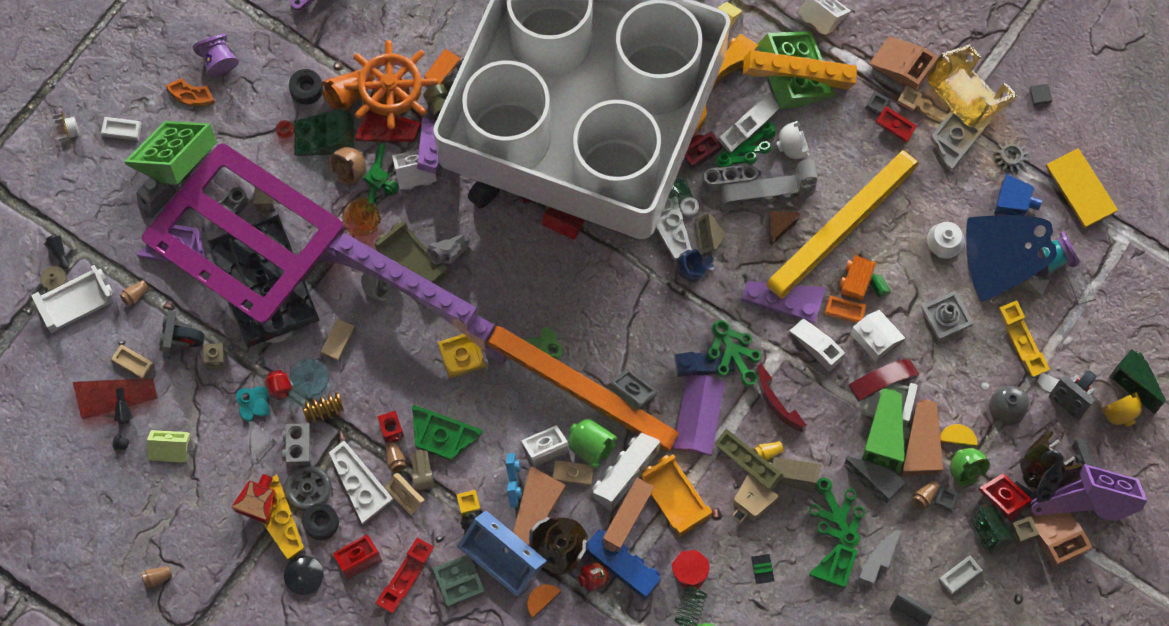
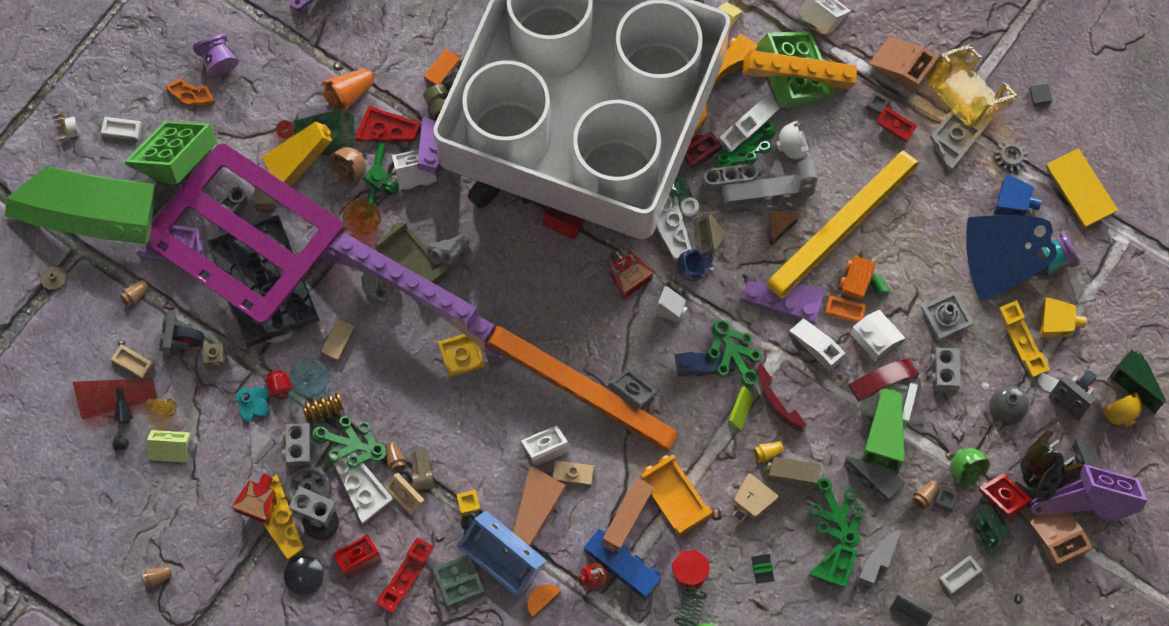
(55, 246): black cone -> none
(74, 299): white panel -> none
(85, 205): none -> bright green slope
(164, 407): none -> clear yellow cone
(296, 154): none -> yellow slope
(305, 76): black tyre -> none
(315, 503): none -> light grey brick
(352, 444): none -> green plant
(390, 92): orange piece -> none
(390, 419): red brick -> none
(442, 434): green wing -> none
(514, 489): dark azure plate -> none
(547, 342): bright green plate -> none
(549, 533): dark brown piece -> none
(591, 441): bright green cylinder -> none
(626, 470): white slope -> none
(629, 273): none -> torso
(671, 305): none -> white slope
(699, 414): medium lavender slope -> none
(741, 409): none -> lime slope
(749, 459): olive plate -> none
(911, 99): tan plate -> none
(923, 447): nougat slope -> none
(946, 240): white cone -> none
(951, 370): none -> light grey brick
(958, 435): yellow tile -> none
(1023, 531): dark tan brick -> none
(1059, 319): none -> yellow torso

